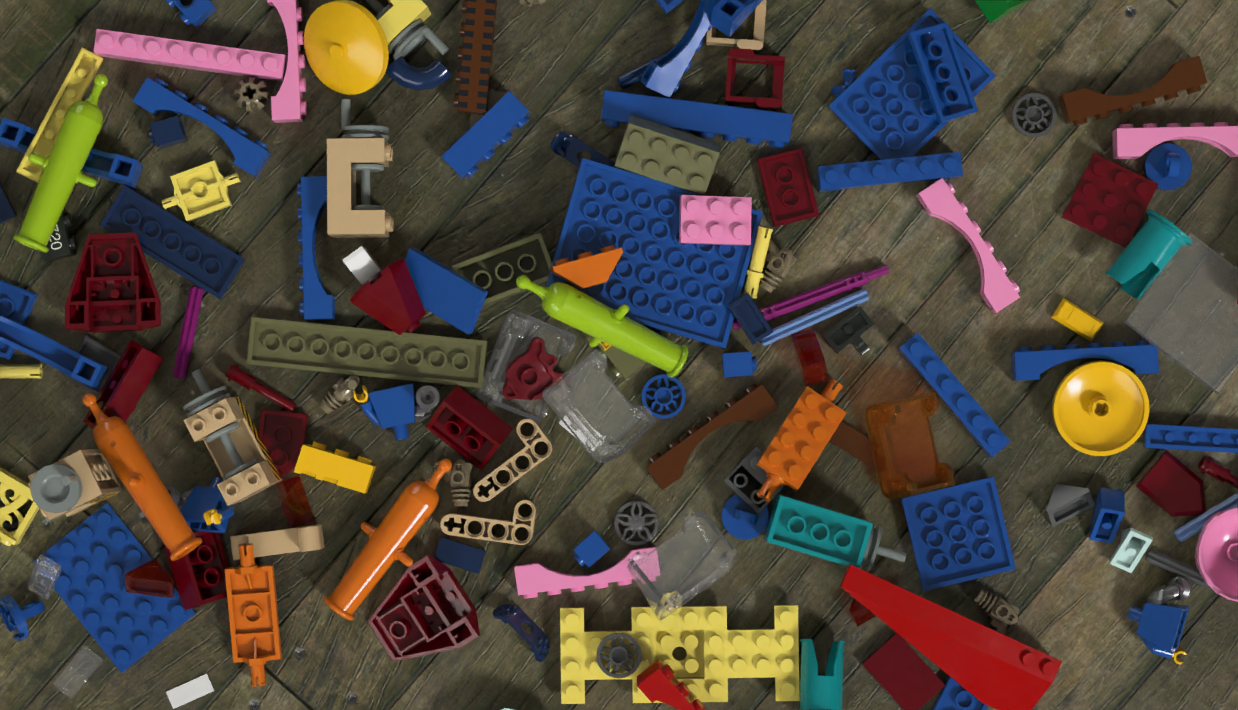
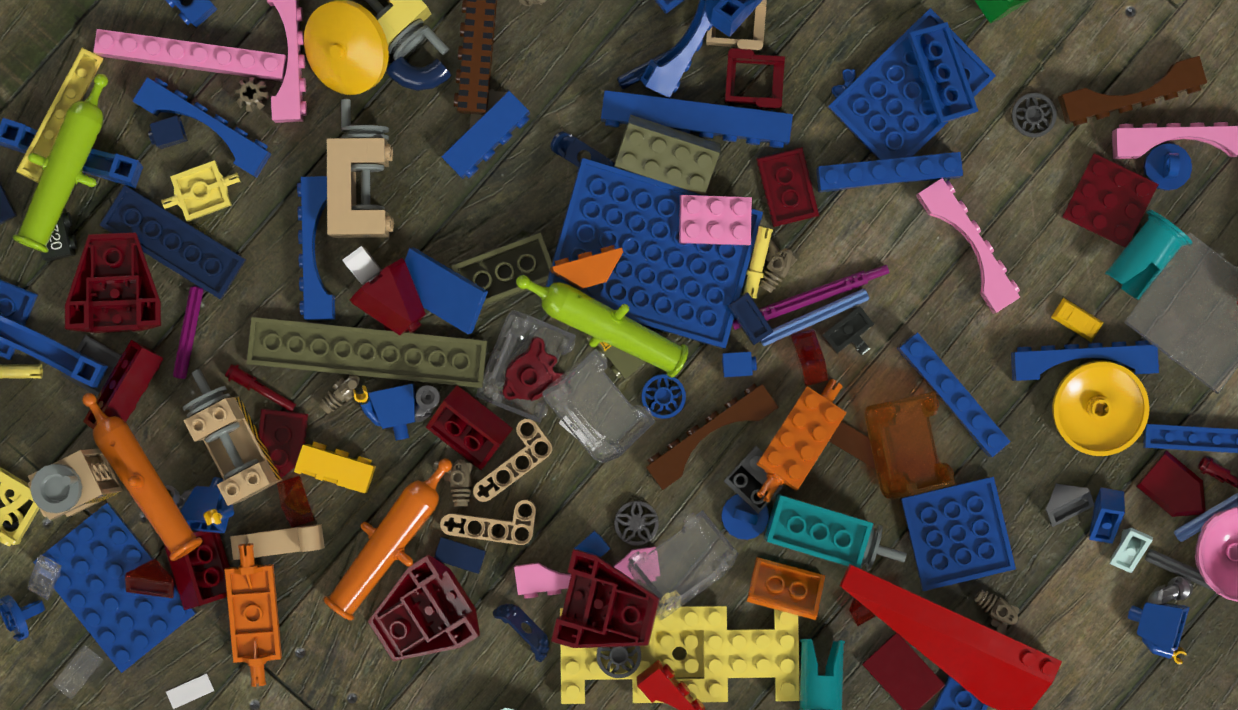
(604, 607): none -> dark red wedge
(786, 588): none -> orange tile

